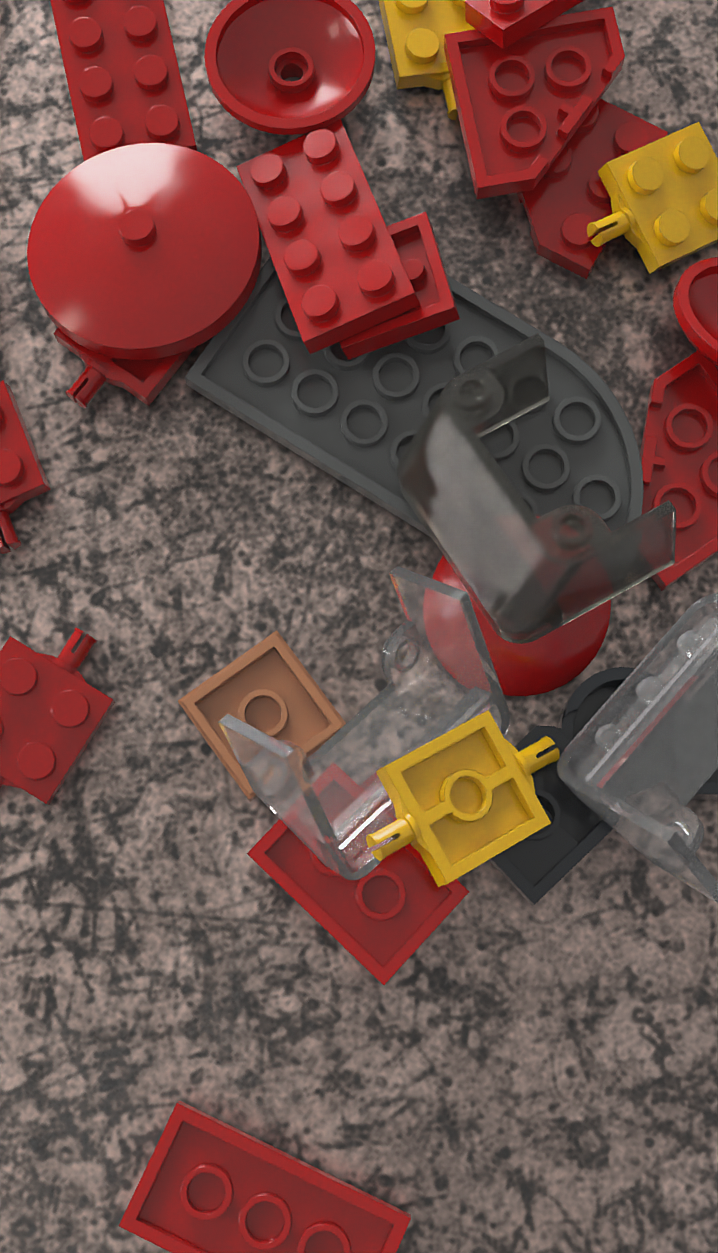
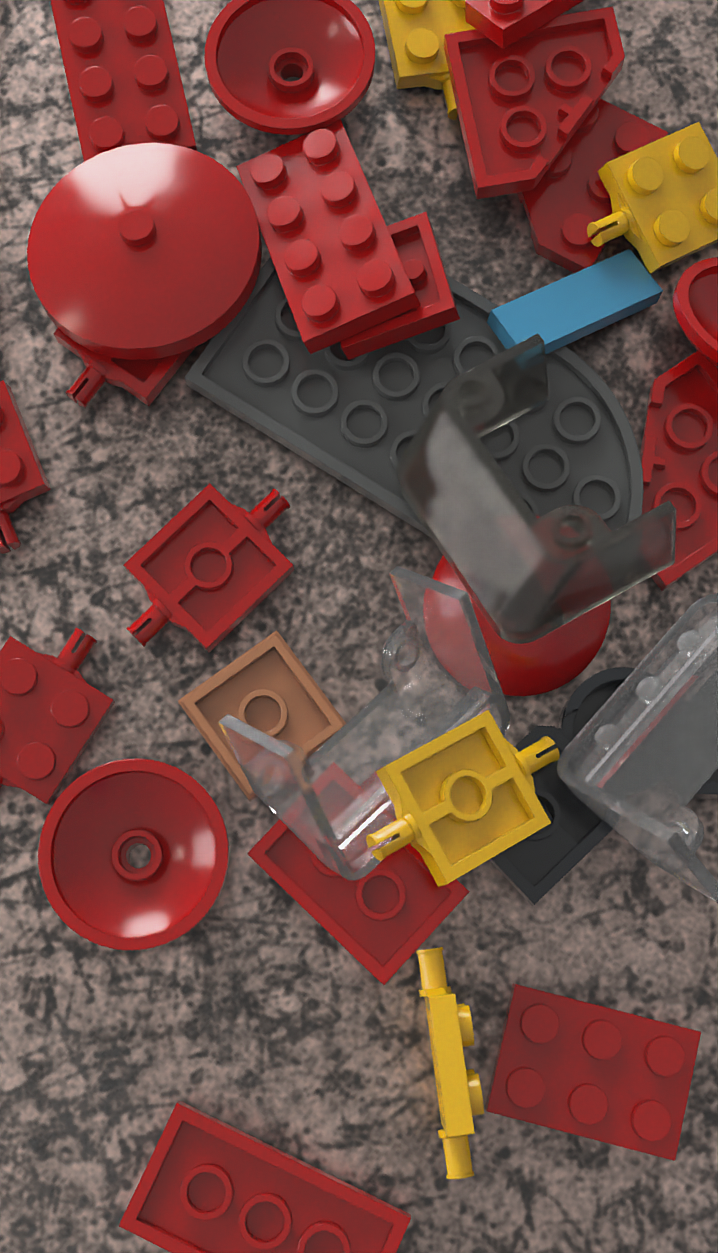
(90, 843): none -> red dish
(209, 567): none -> red plate
(457, 1087): none -> yellow plate
(577, 303): none -> dark azure tile
(593, 1071): none -> red plate

